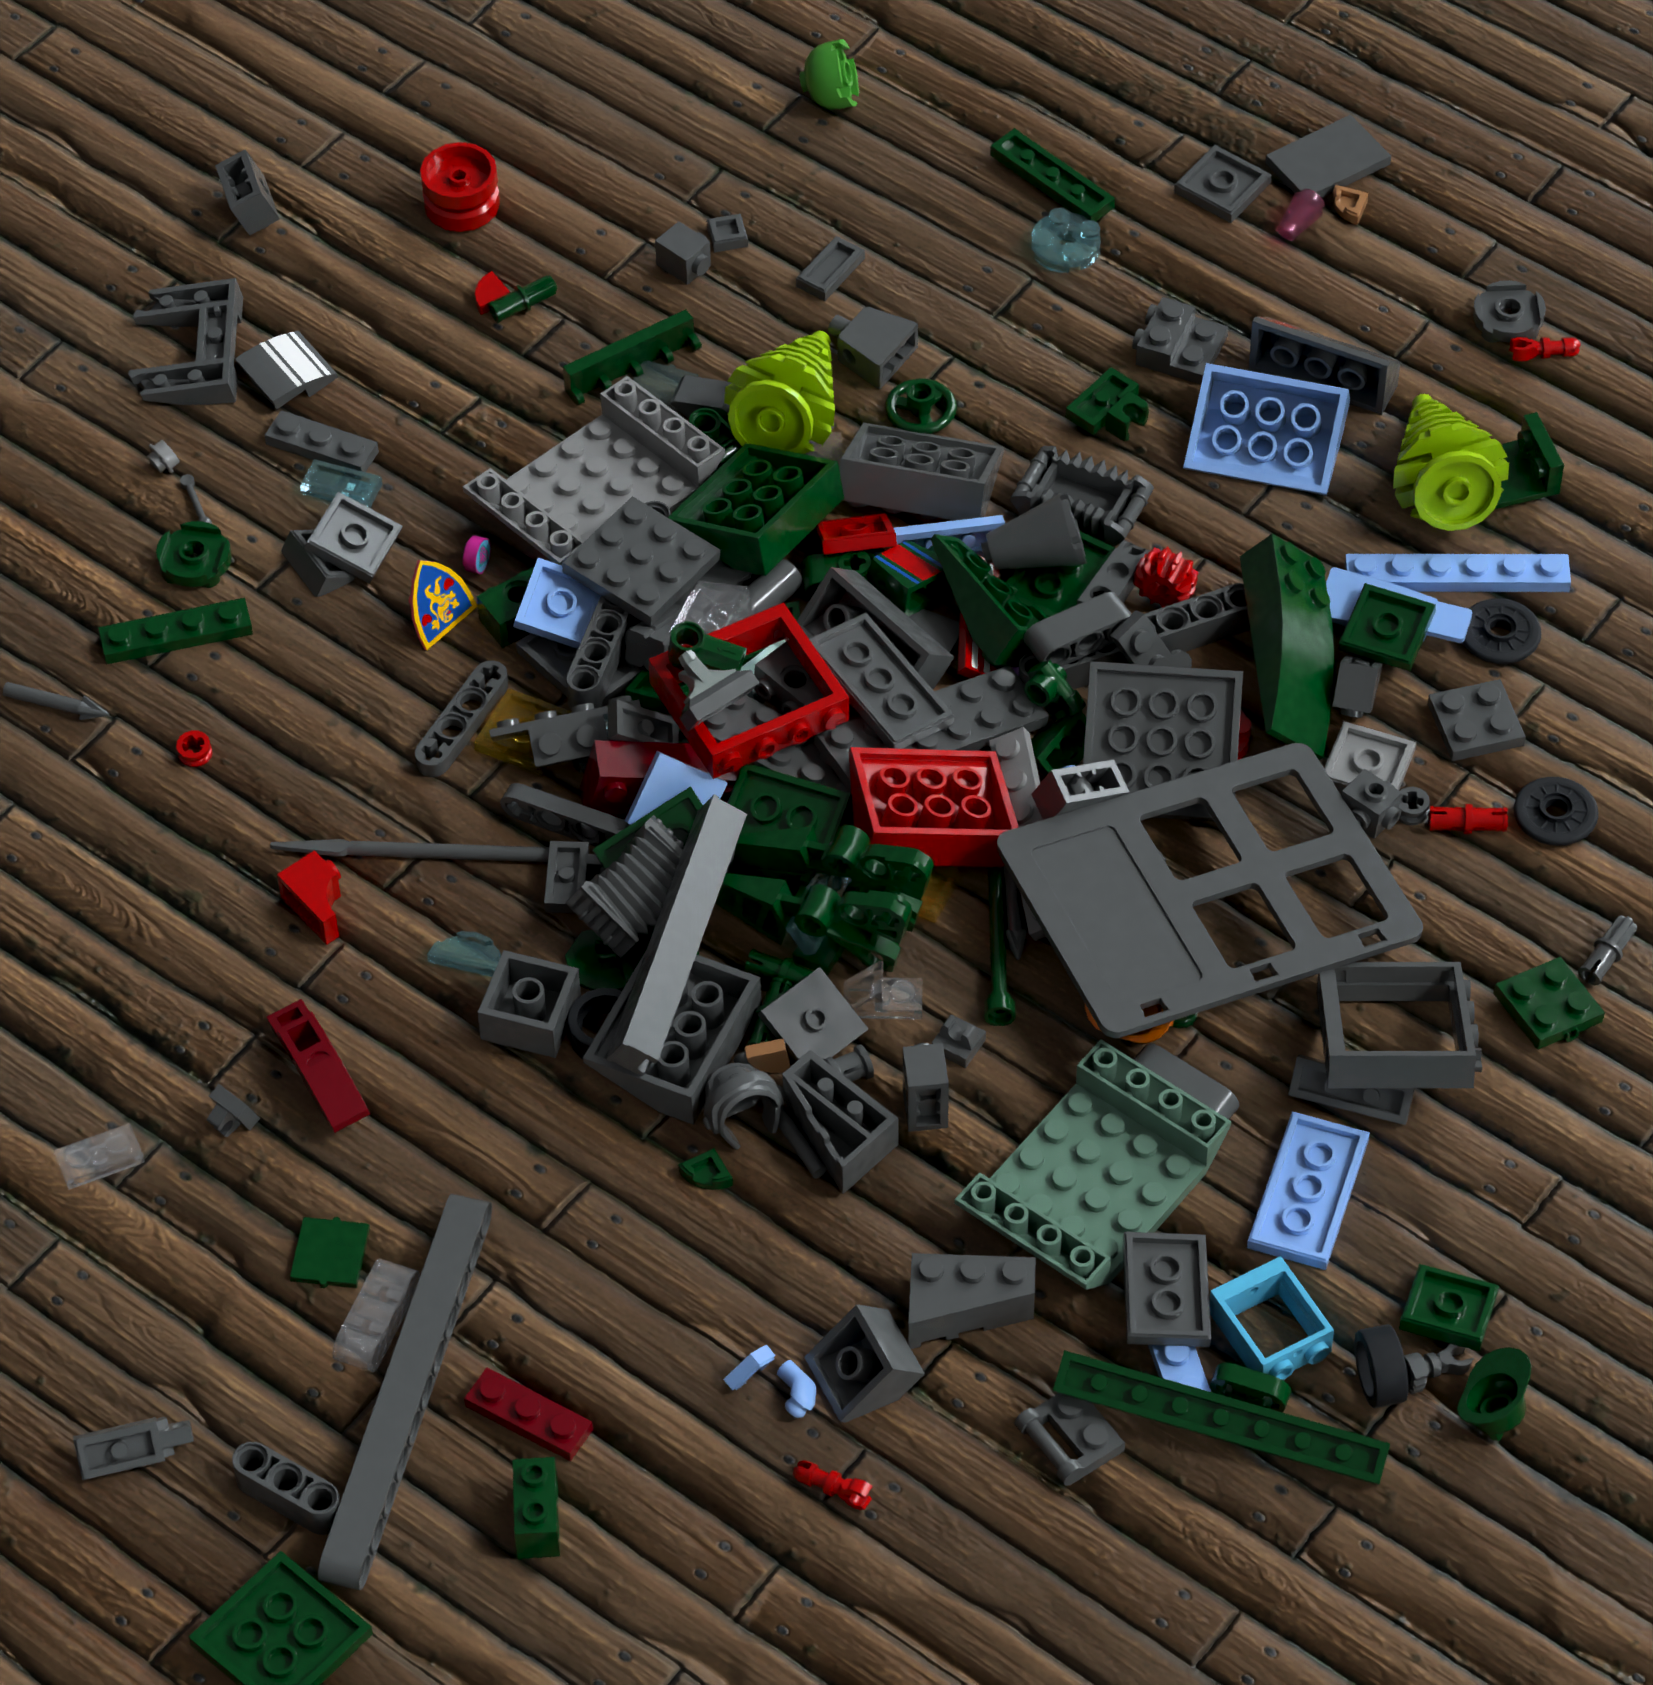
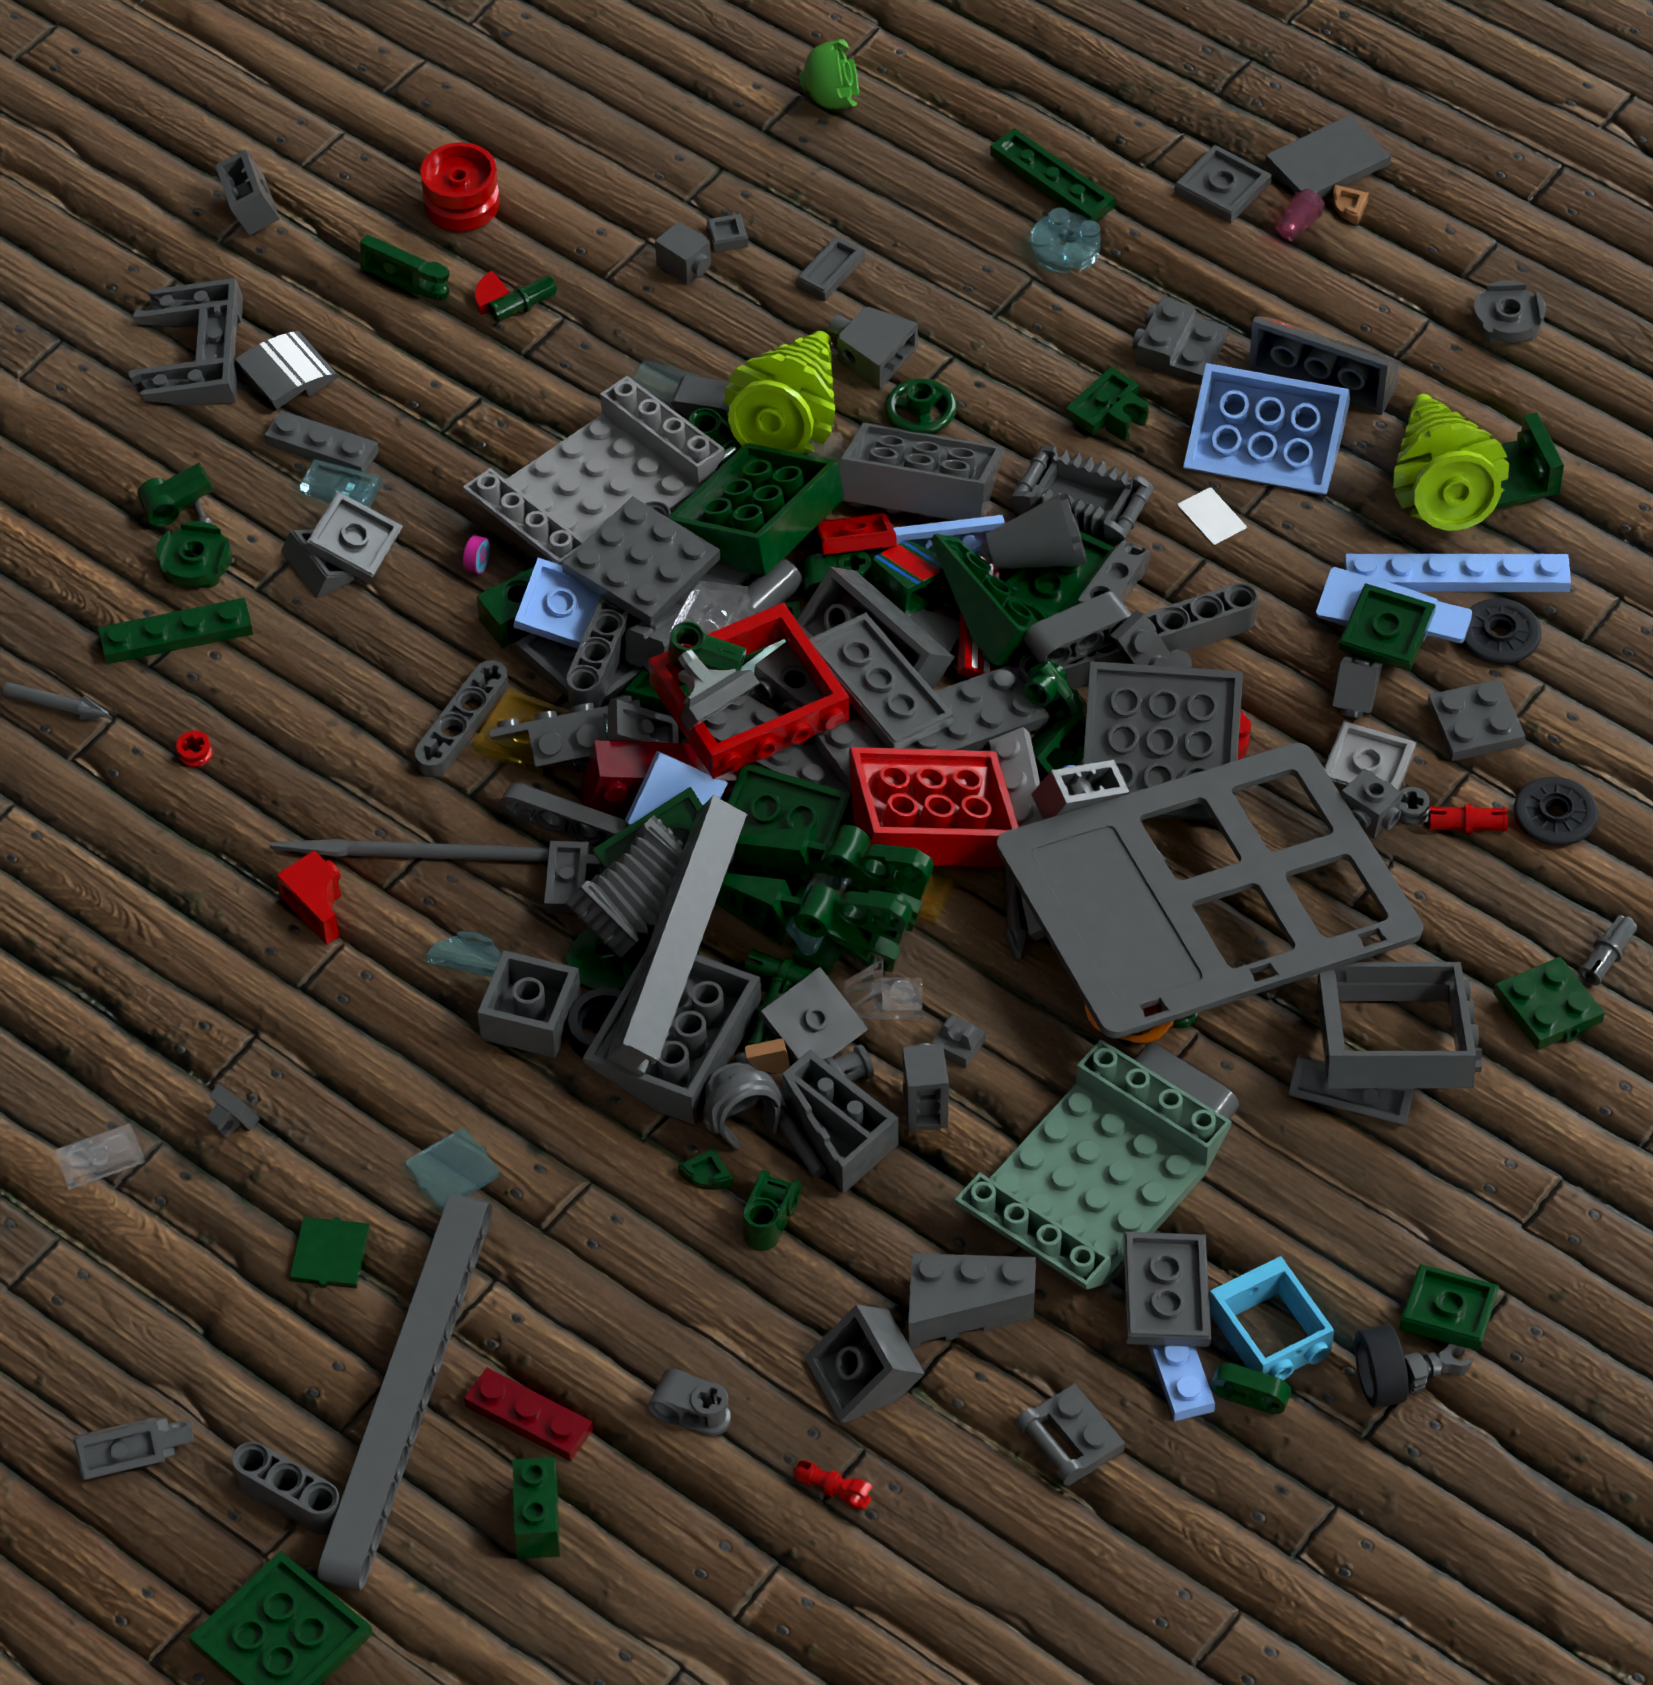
(162, 457): light grey plate -> none
(164, 498): none -> dark green piece
(318, 1065): dark red slope -> none
(376, 1315): clear beam -> none
(404, 268): none -> dark green hinge
(437, 601): shield -> none
(452, 1167): none -> clear light blue piece
(628, 355): dark green hinge -> none
(687, 1402): none -> dark grey piece
(749, 1366): light blue tile -> none
(772, 1205): none -> dark green piece
(802, 1389): light blue arm -> none
(999, 1006): dark green piece -> none
(1165, 577): red gear -> none
(1212, 515): none -> white sticker
(1221, 1417): dark green plate -> none
(1290, 640): dark green slope -> none
(1308, 1190): light blue tile -> none
(1496, 1392): dark green piece -> none
(1526, 349): red piece -> none

